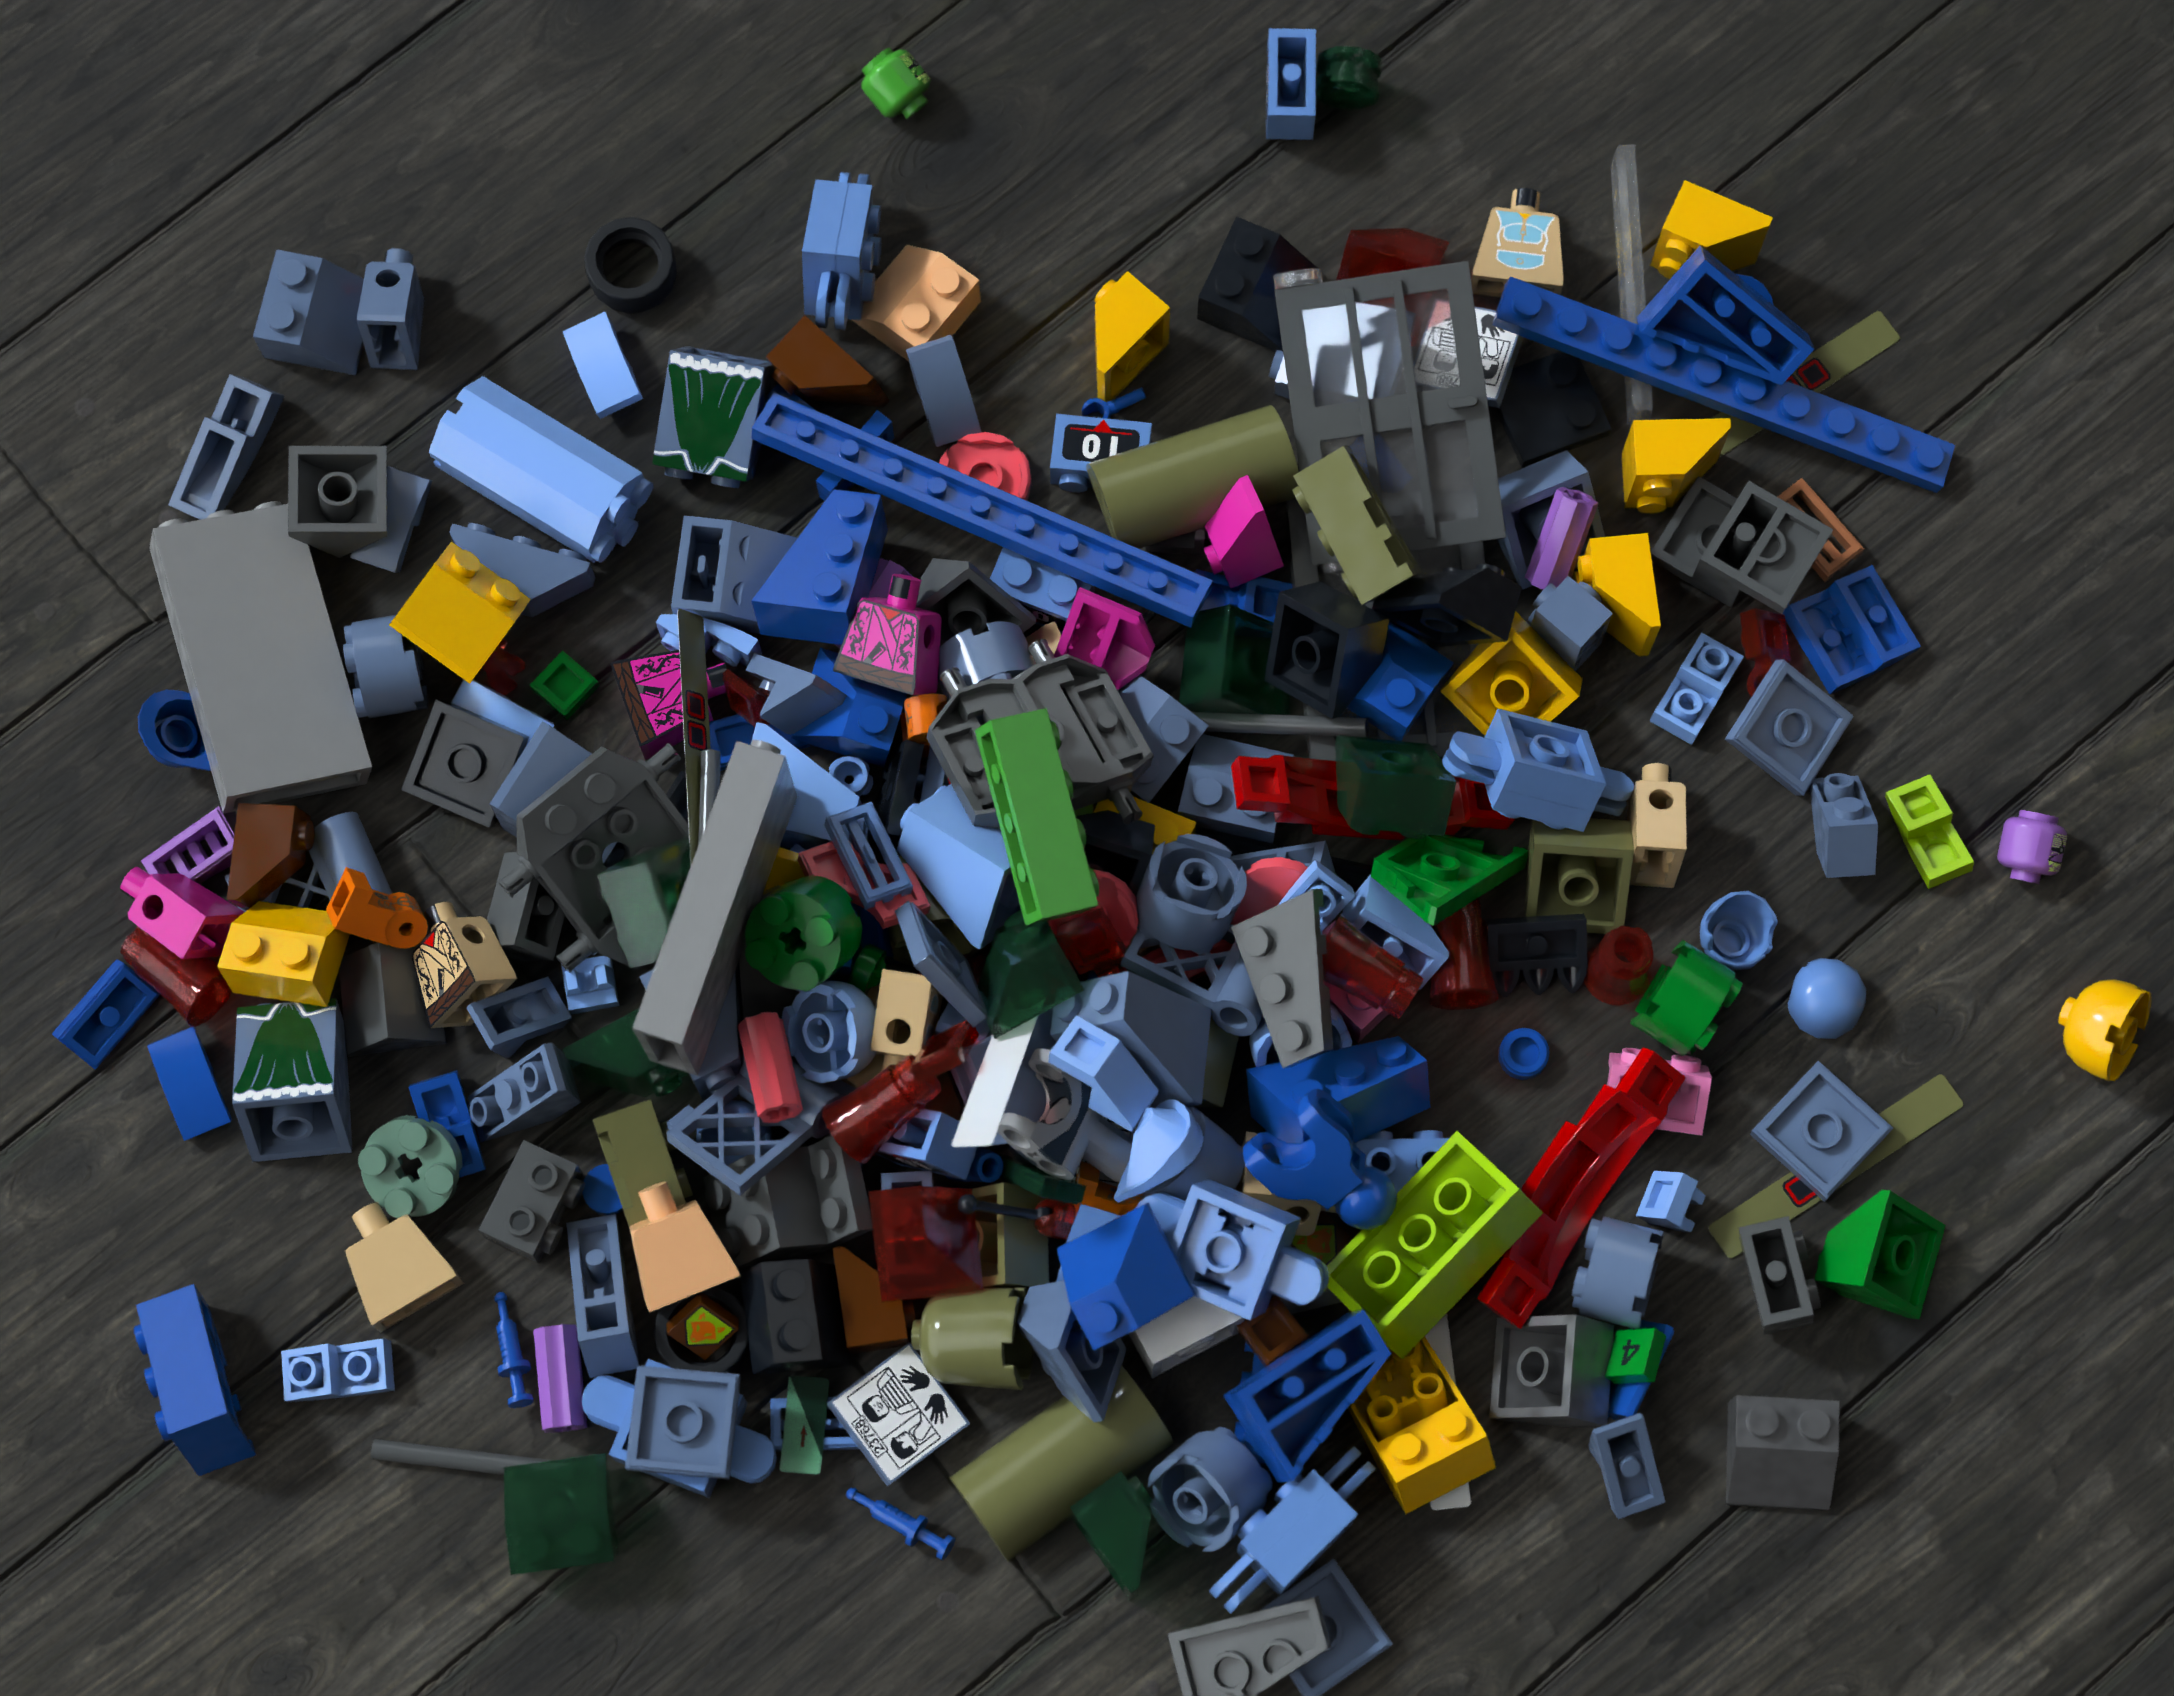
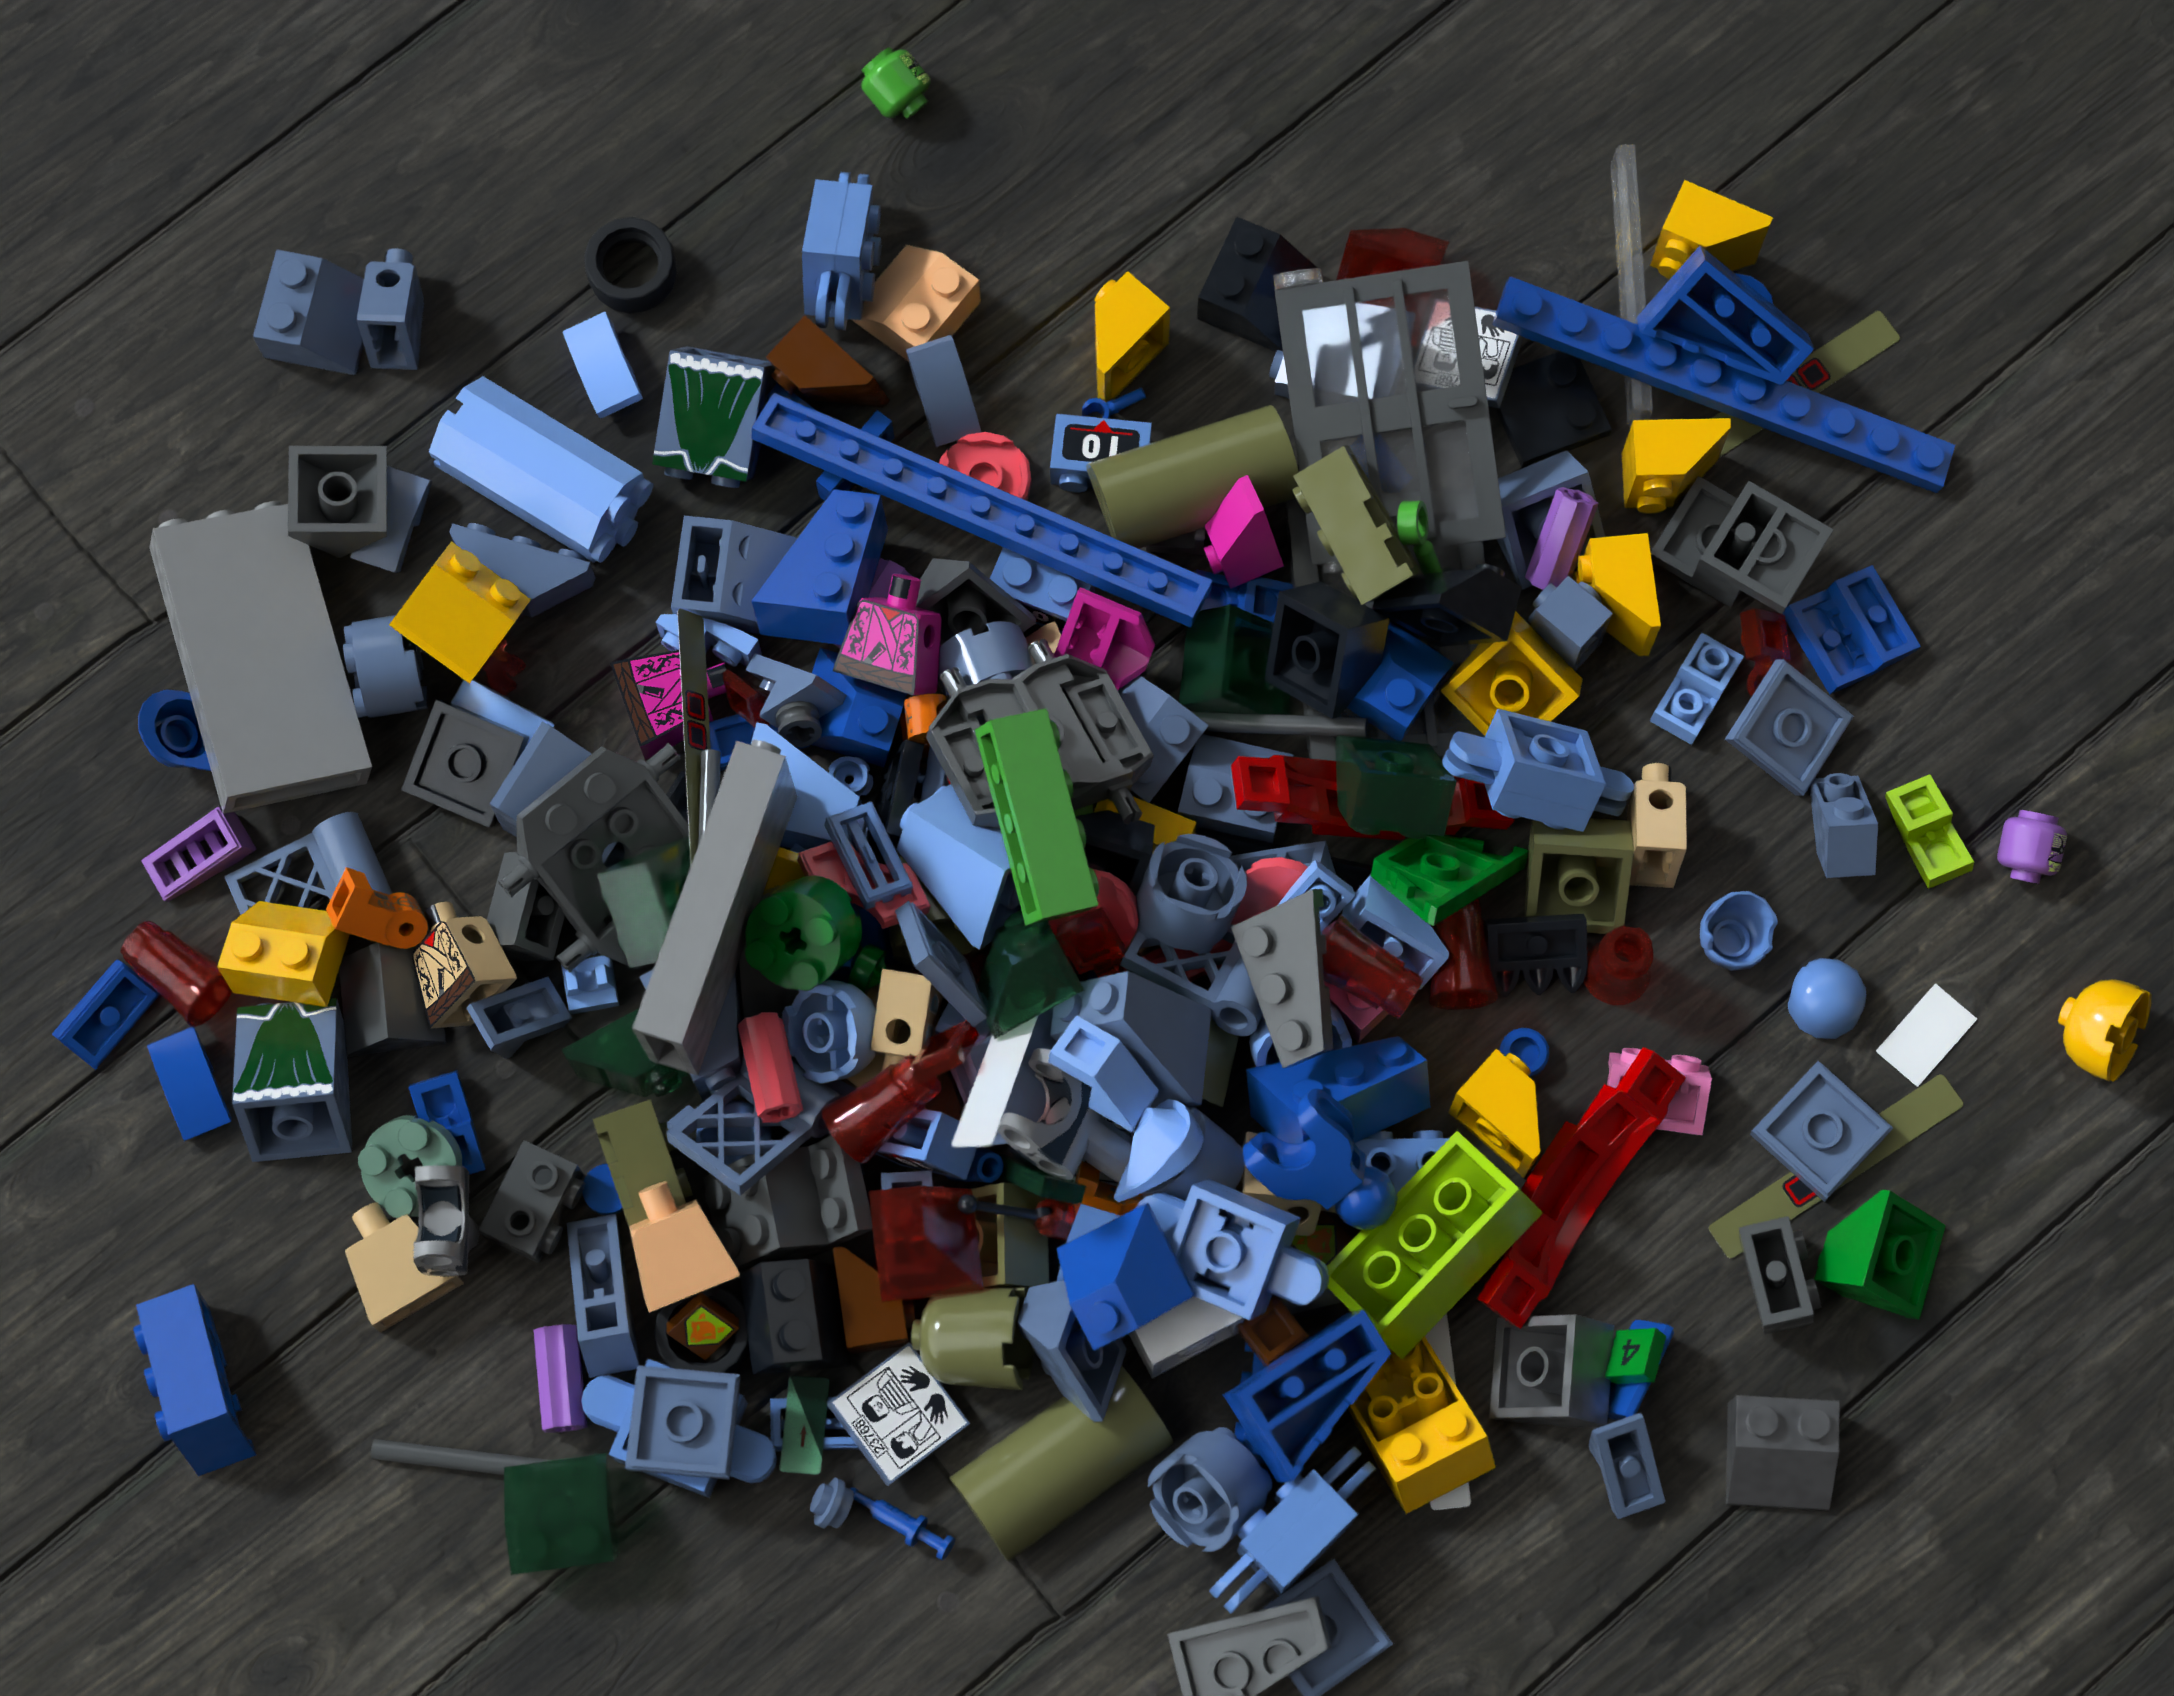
(179, 913): dark pink torso -> none
(225, 447): sand blue slope -> none
(266, 850): reddish brown slope -> none
(337, 1371): light blue slope -> none
(444, 1225): none -> light grey connector
(513, 1362): blue piece -> none
(525, 1094): sand blue slope -> none
(564, 685): green tile -> none
(799, 723): none -> dark grey bush
(831, 1503): none -> sand blue plate
(1117, 1528): clear green slope -> none
(1291, 84): medium blue brick -> none
(1348, 79): clear green wheel -> none
(1413, 530): none -> bright green piece
(1502, 1110): none -> yellow slope
(1519, 245): tan torso -> none
(1619, 1272): sand blue brick -> none
(1668, 1200): light blue tile -> none
(1684, 1000): green brick -> none
(1825, 515): nougat tile -> none
(1926, 1035): none -> white sticker

